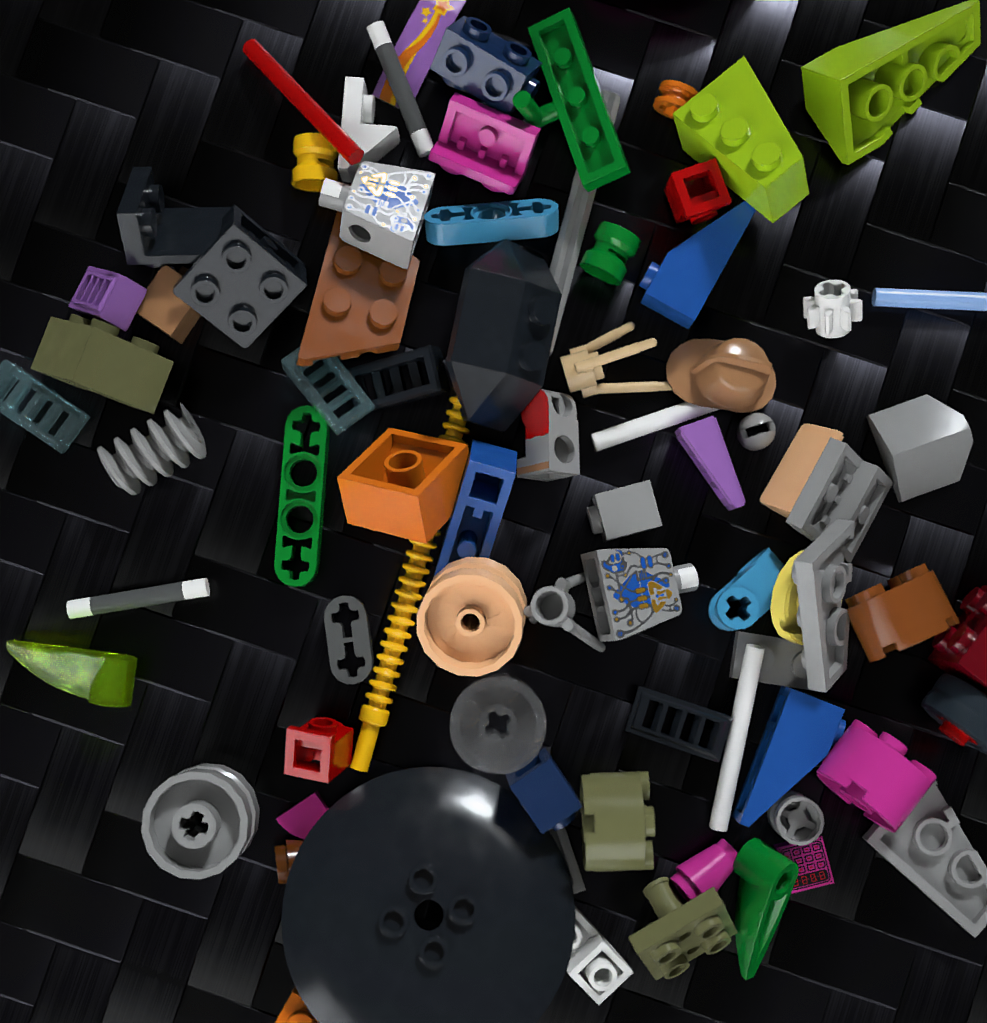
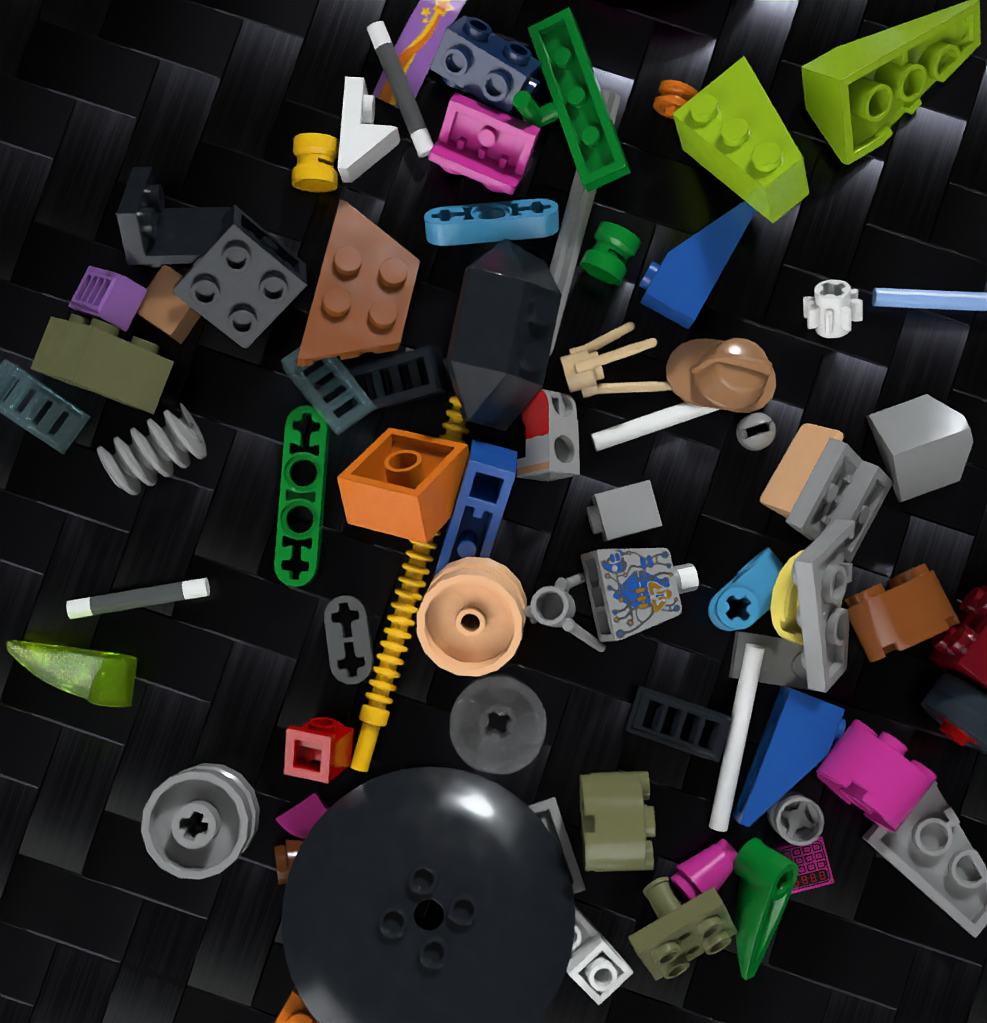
(303, 102): red bar -> none
(381, 209): light grey torso -> none
(545, 793): dark blue brick -> none
(697, 192): red brick -> none
(709, 453): medium lavender slope -> none

